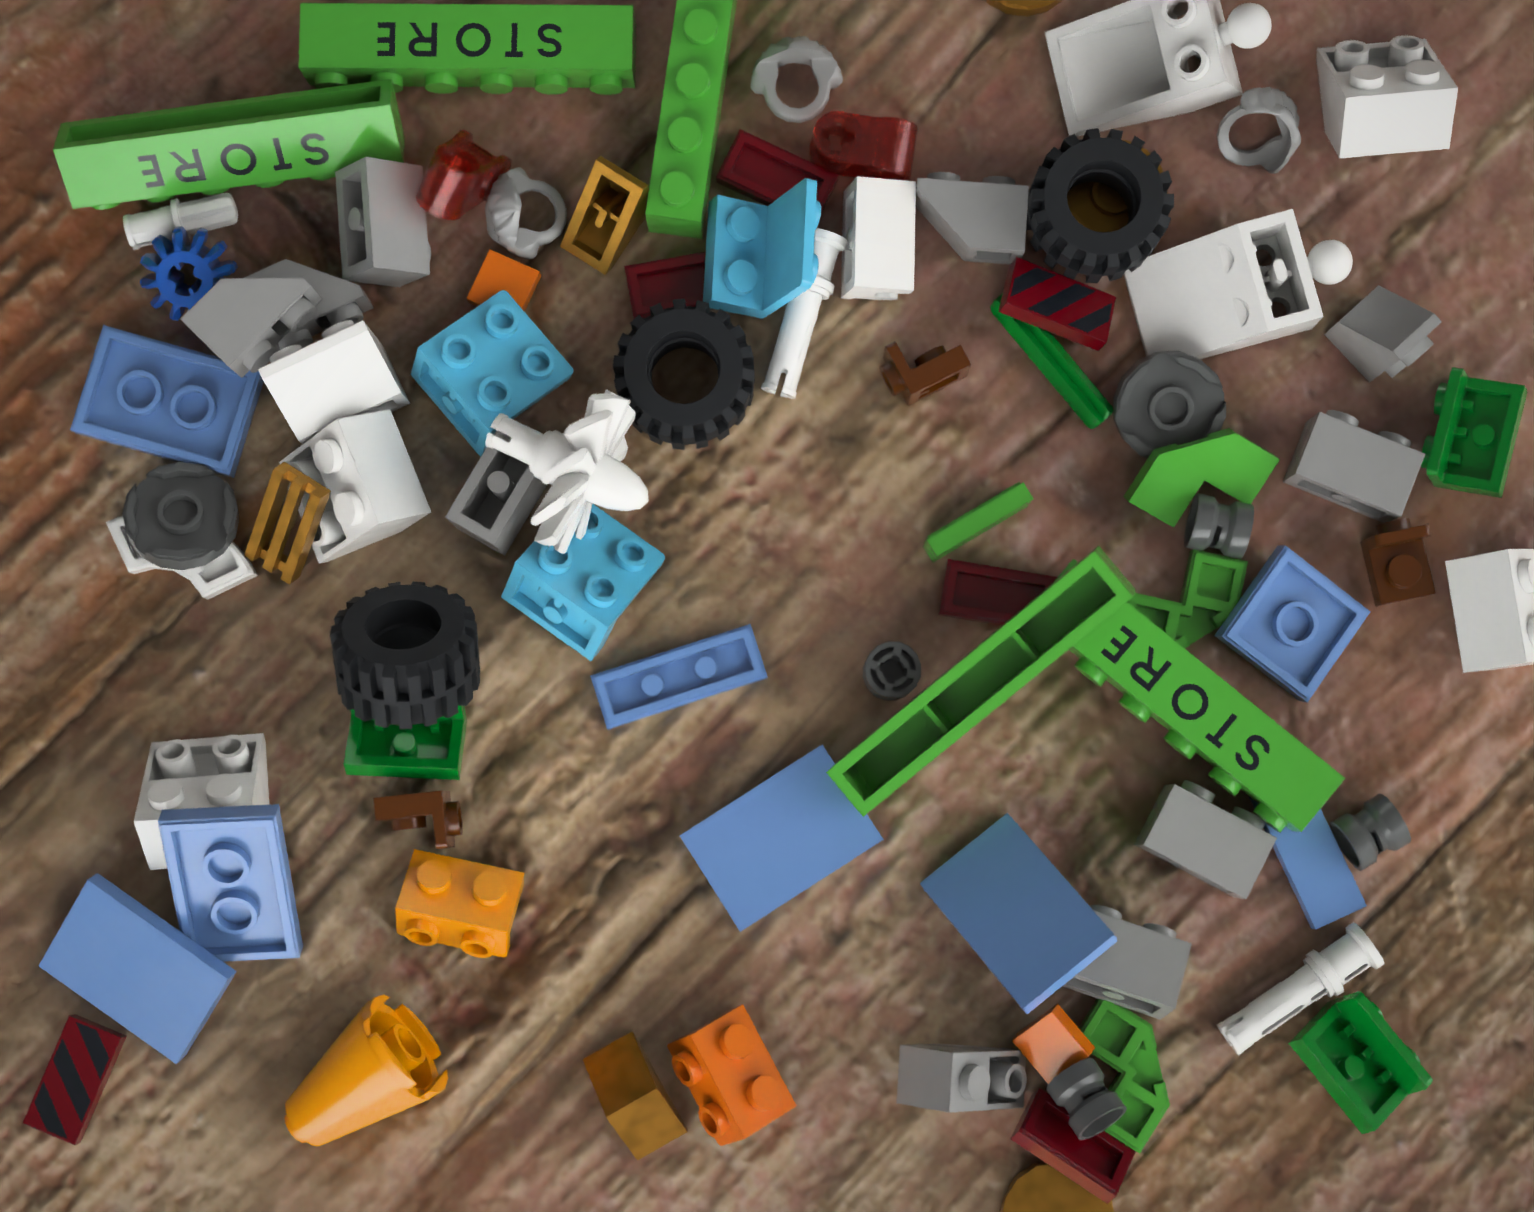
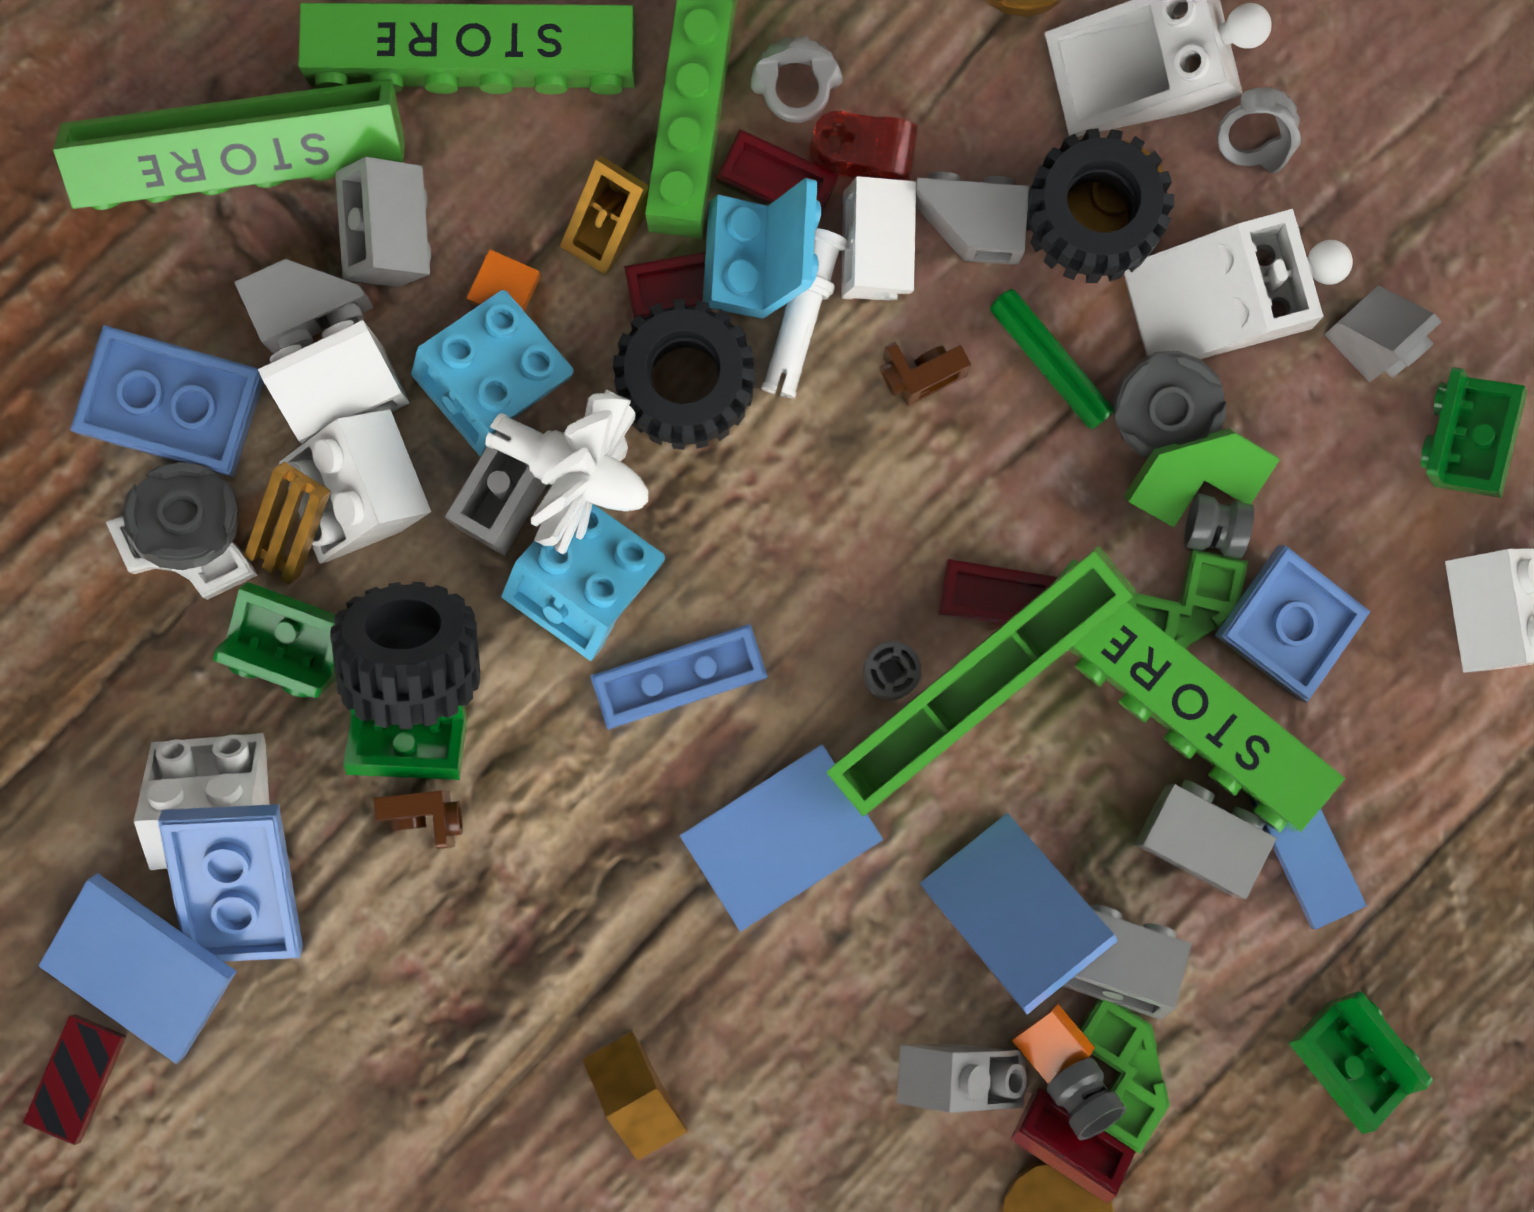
(174, 256): blue gear -> none
(204, 213): white axle -> none
(250, 316): light grey slope -> none
(279, 642): none -> green bracket
(366, 1075): light orange cone -> none
(458, 904): light orange bracket -> none
(459, 177): clear red piece -> none
(504, 210): light grey piece -> none
(730, 1077): orange bracket -> none
(977, 521): bright green tile -> none
(1057, 304): dark red tile -> none
(1321, 975): white pin -> none
(1354, 466): light grey brick -> none
(1370, 832): dark grey wheel -> none
(1385, 97): white slope -> none
(1398, 562): reddish brown bracket -> none

